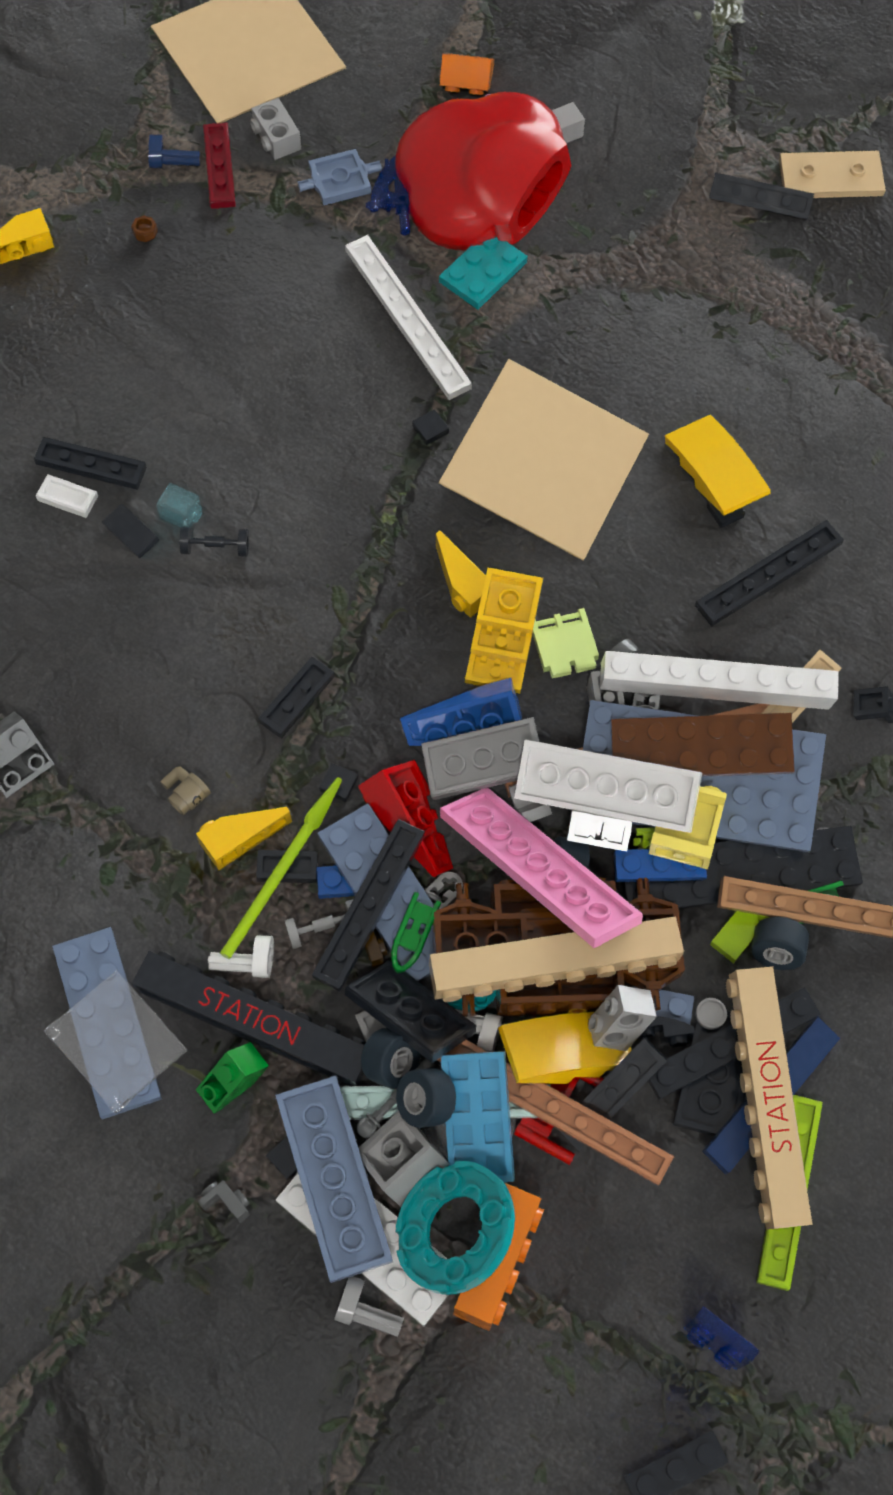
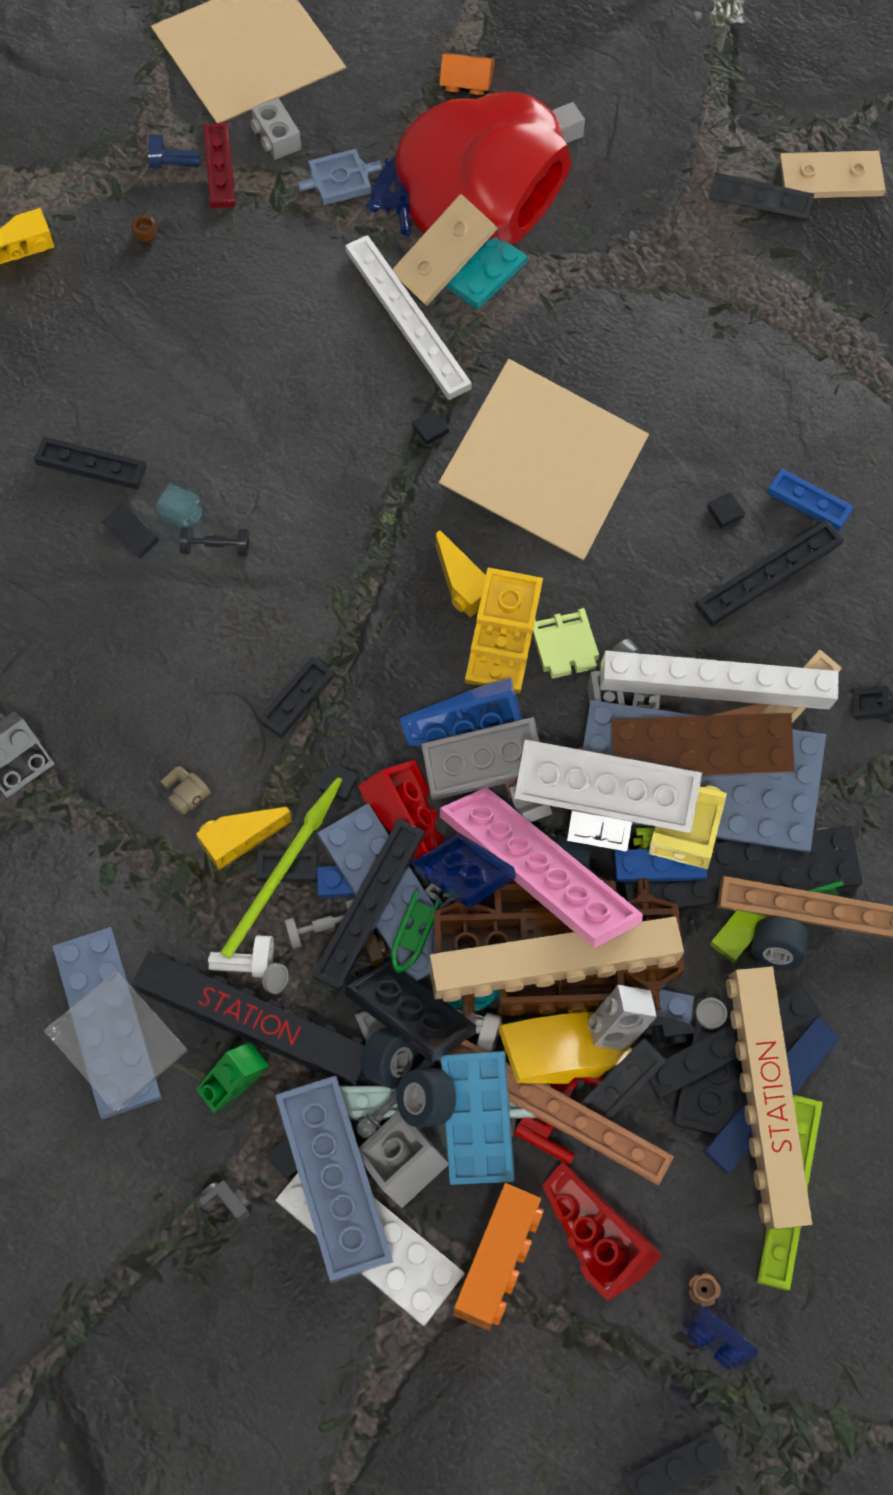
(66, 496): white tile -> none
(275, 978): none -> light grey piece
(352, 1310): light grey piece -> none
(419, 1209): teal plate -> none
(444, 249): none -> tan plate
(464, 870): none -> clear blue plate
(606, 1244): none -> red wedge
(713, 1289): none -> medium nougat plate
(717, 465): yellow slope -> none
(810, 499): none -> blue plate

